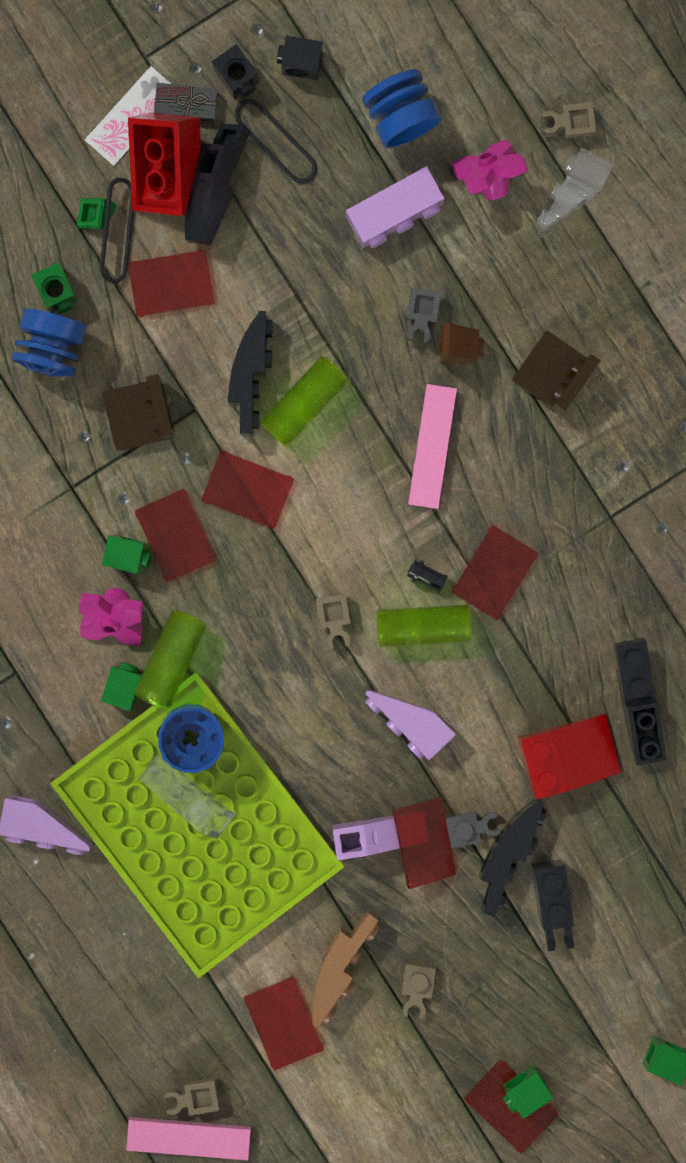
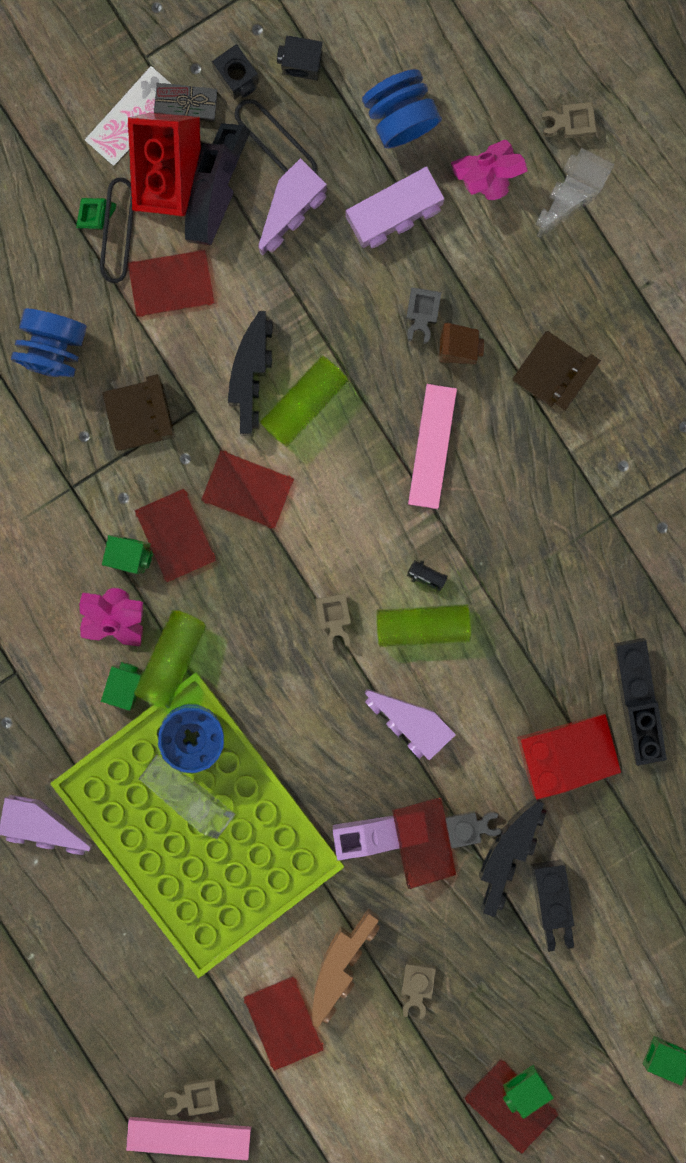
(46, 279): green brick -> none
(294, 196): none -> lavender slope
(494, 572): clear red piece -> none

